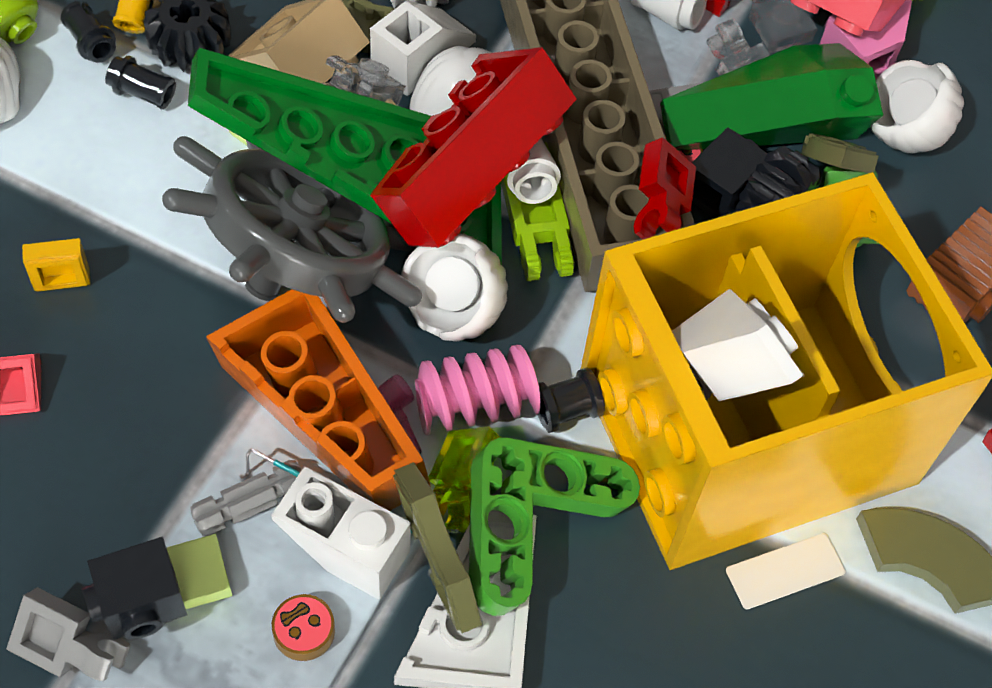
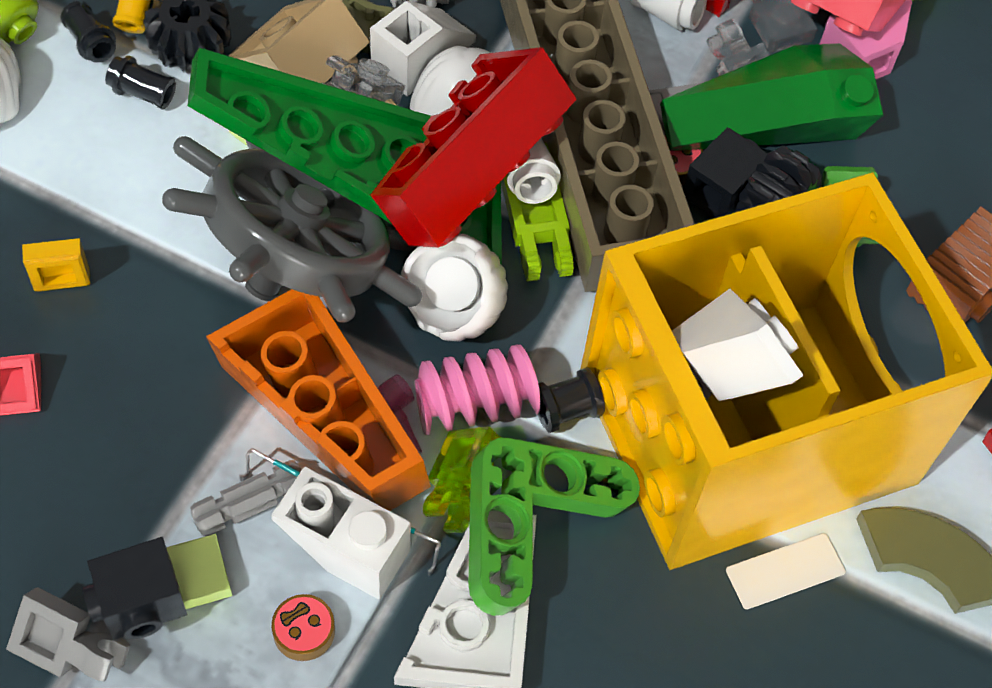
(428, 526): olive tile -> none
(669, 184): red plate -> none
(839, 153): olive tile -> none
(918, 106): white piece -> none

